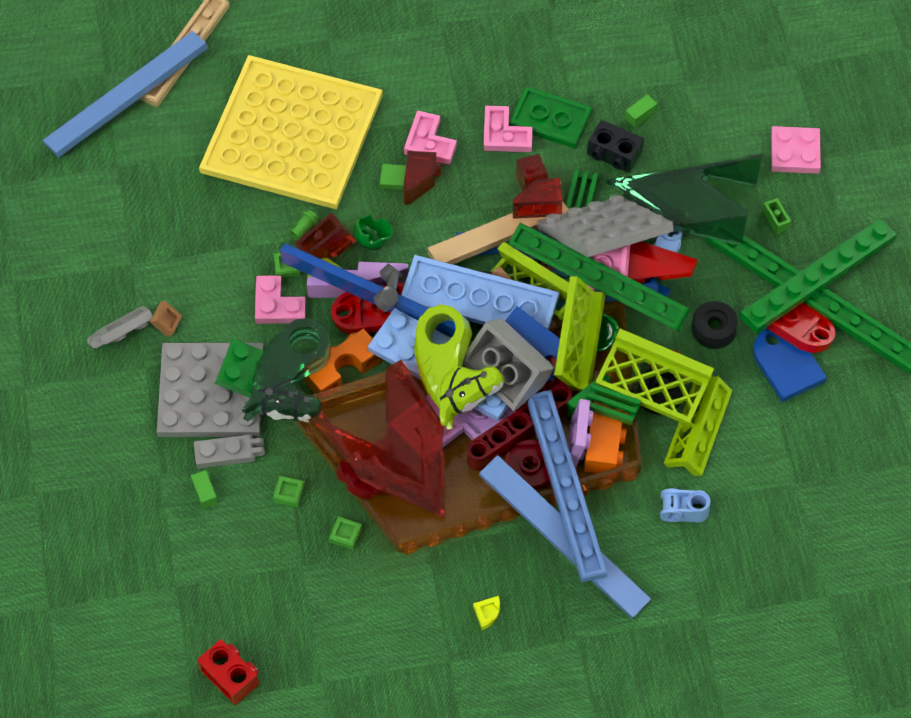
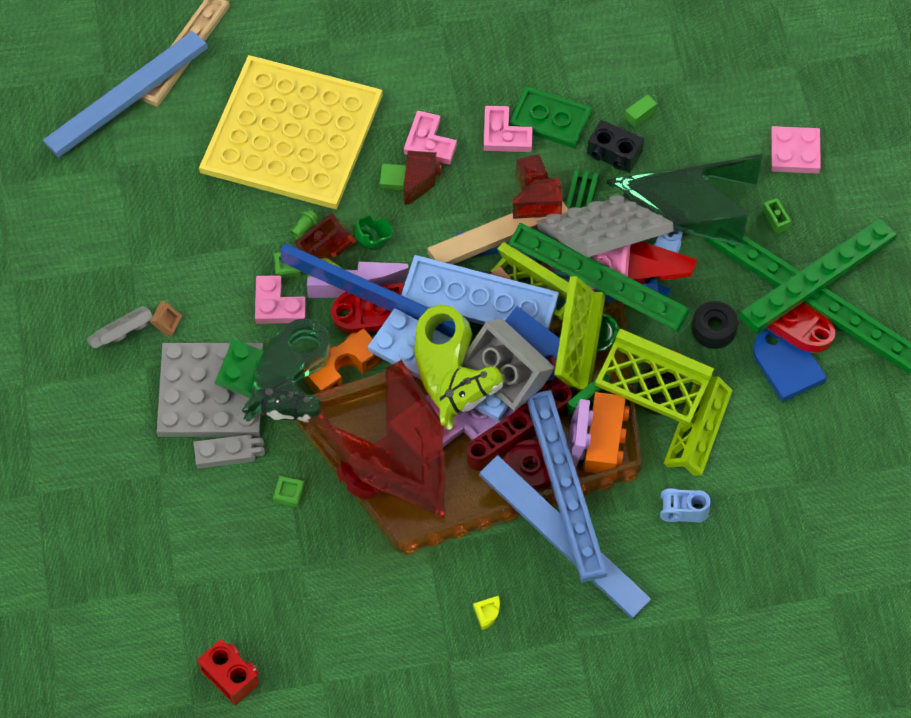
(204, 489): bright green piece -> none
(345, 533): bright green tile -> none
(388, 295): dark grey bar -> none
(615, 401): green tile -> none

